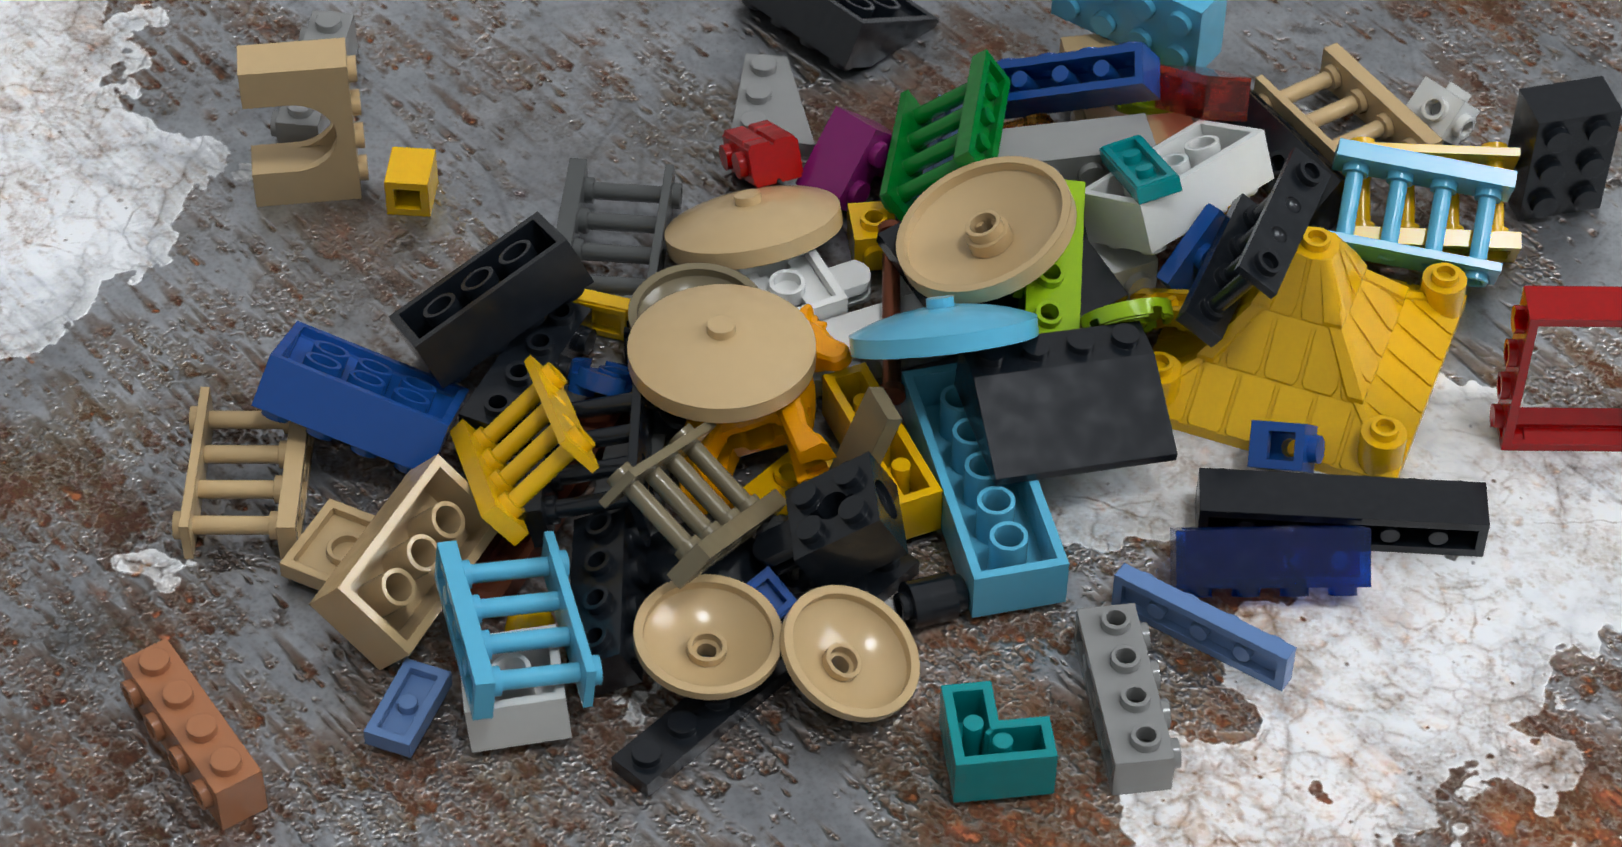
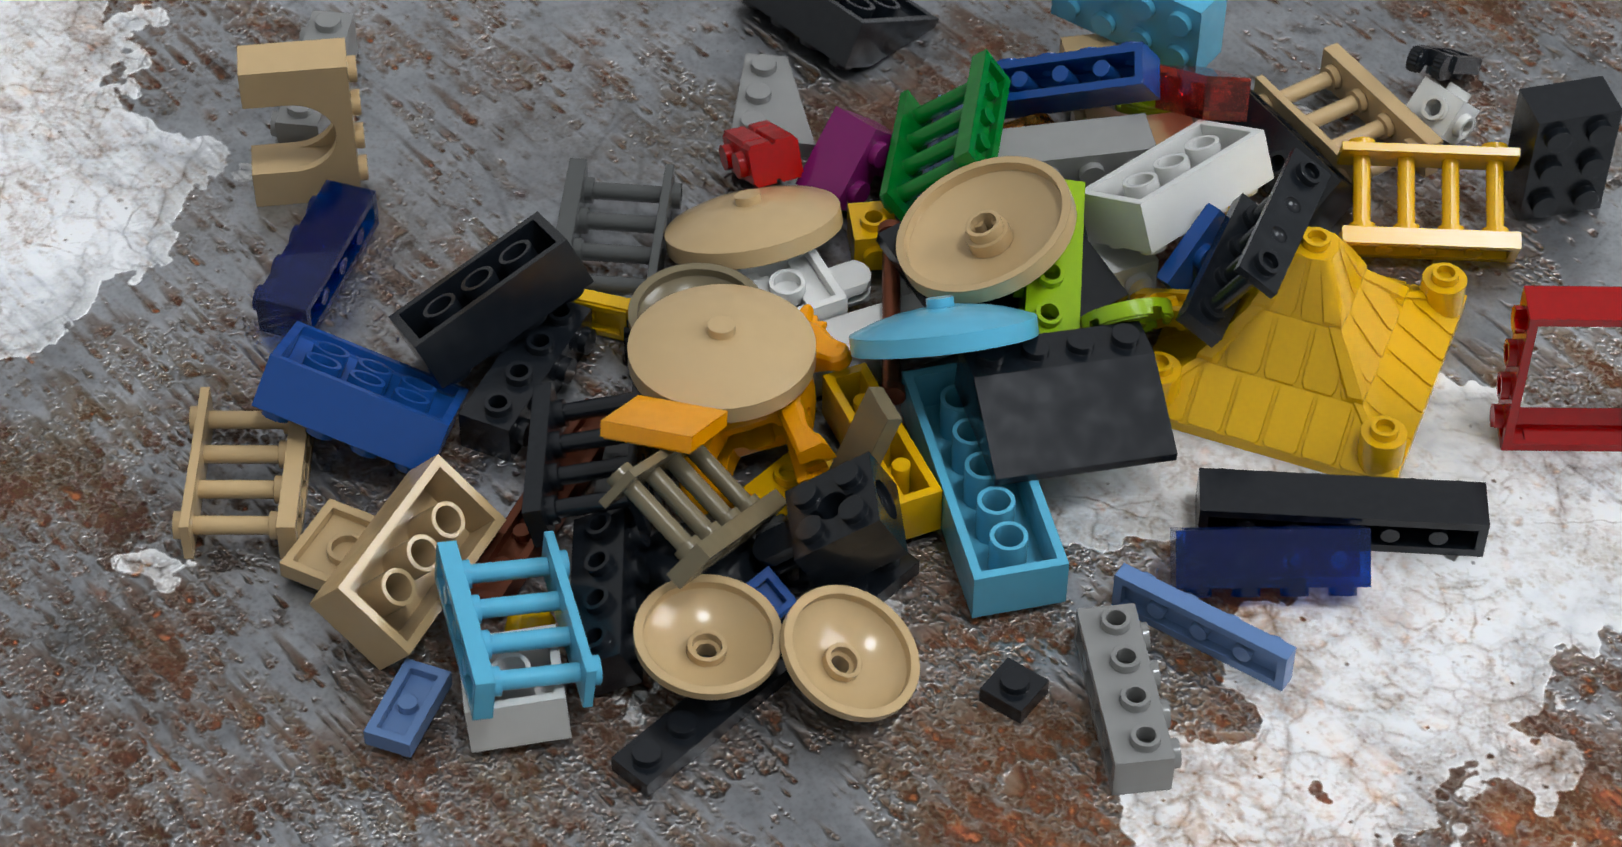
(194, 734): nougat brick -> none
(317, 258): none -> clear blue brick
(411, 181): yellow brick -> none
(486, 459): yellow fence -> none
(607, 379): blue plate -> none
(663, 424): none -> light orange tile
(931, 600): black brick -> none
(992, 755): teal brick -> none
(1014, 690): none -> black plate
(1140, 169): teal tile -> none
(1270, 444): blue brick -> none
(1442, 62): none -> black hinge
(1444, 178): medium azure fence -> none

